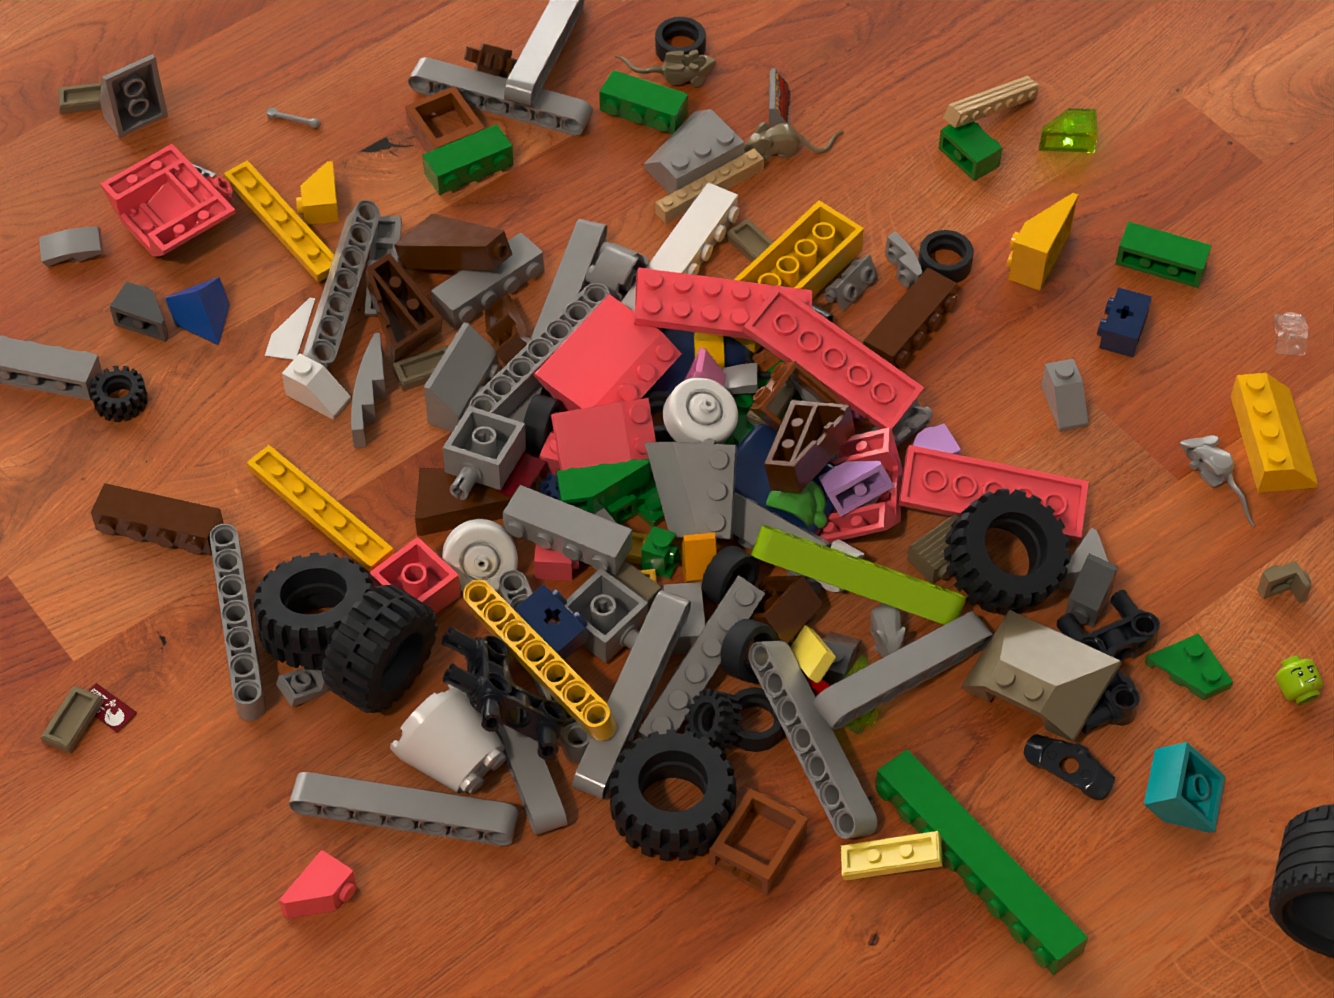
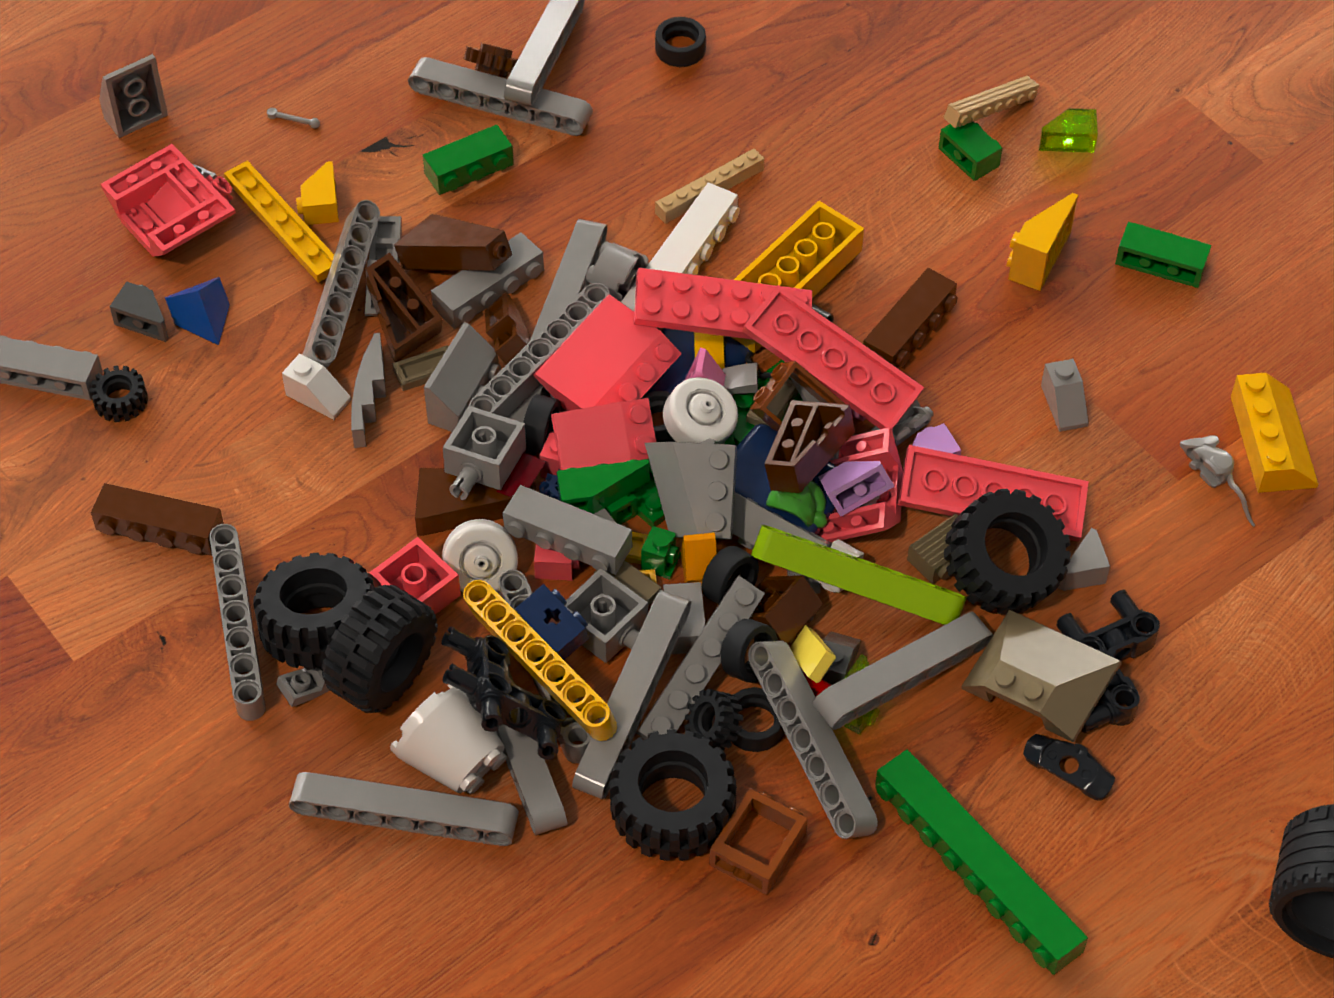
(72, 719): dark tan tile -> none
(75, 243): light grey slope -> none
(79, 98): dark tan tile -> none
(113, 711): dark red sticker -> none
(288, 337): white sticker -> none
(319, 888): coral slope -> none
(320, 508): yellow plate -> none
(437, 105): dark orange window -> none
(643, 102): green brick -> none
(679, 67): dark tan animal -> none
(694, 150): light grey wedge -> none
(748, 239): dark tan tile -> none
(778, 99): slope -> none
(781, 141): dark tan animal -> none
(853, 282): light grey hinge -> none
(886, 629): light grey animal -> none
(891, 855): light yellow tile -> none
(902, 255): light grey slope -> none
(948, 241): black tyre -> none
(1092, 590): dark grey slope -> none
(1124, 322): dark blue brick -> none
(1184, 788): teal slope -> none
(1192, 666): green wing -> none
(1285, 578): dark tan bracket -> none
(1291, 333): clear bracket -> none
(1299, 680): lime head -> none

